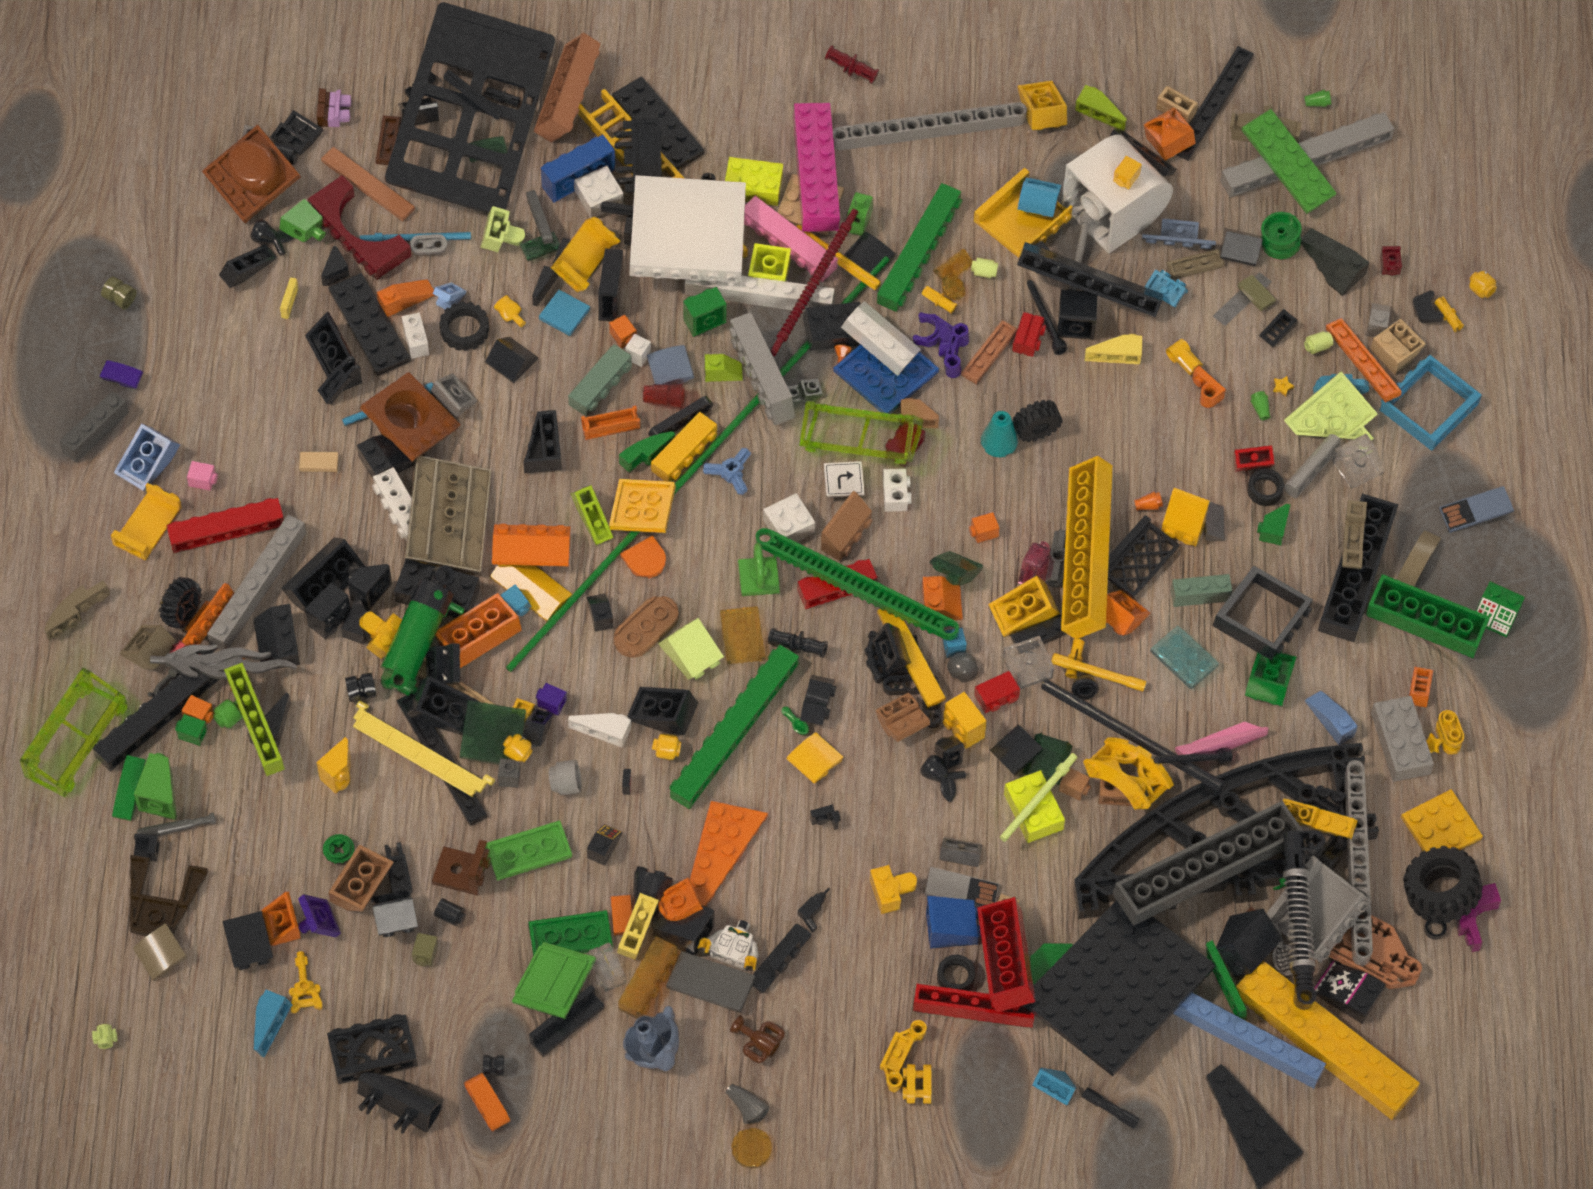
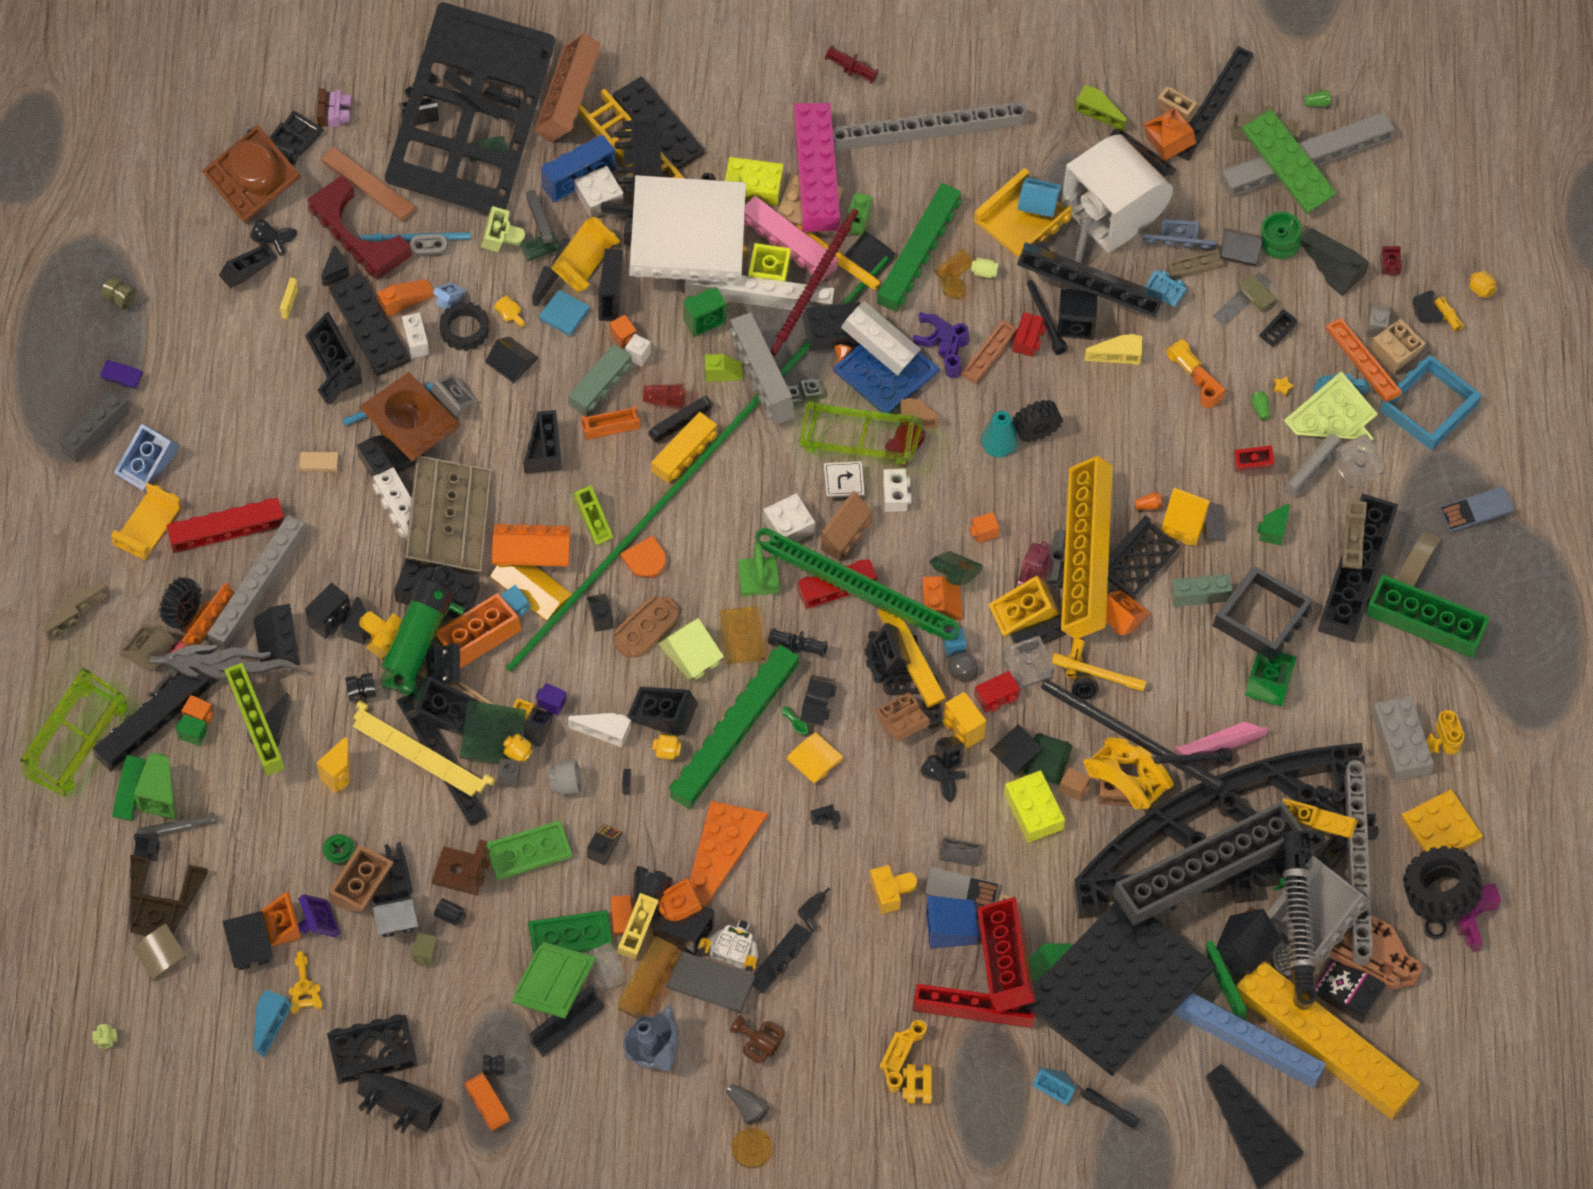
(201, 475): bright pink brick -> none
(227, 714): bright green head -> none
(302, 222): bright green torso -> none
(331, 564): black slope -> none
(369, 584): black slope -> none
(387, 138): reddish brown tile -> none
(642, 505): yellow plate -> none
(644, 450): green slope -> none
(670, 365): sand blue slope -> none
(734, 464): medium blue bush -> none
(939, 299): yellow axle -> none
(956, 960): black tyre -> none
(1043, 105): yellow slope -> none
(1061, 770): yellowish green bar -> none
(1127, 172): yellow brick -> none
(1184, 657): clear light blue plate -> none
(1267, 474): black tyre -> none
(1318, 342): yellowish green brick -> none
(1332, 717): medium blue slope -> none
(1421, 698): orange slope -> none
(1501, 606): slope -> none

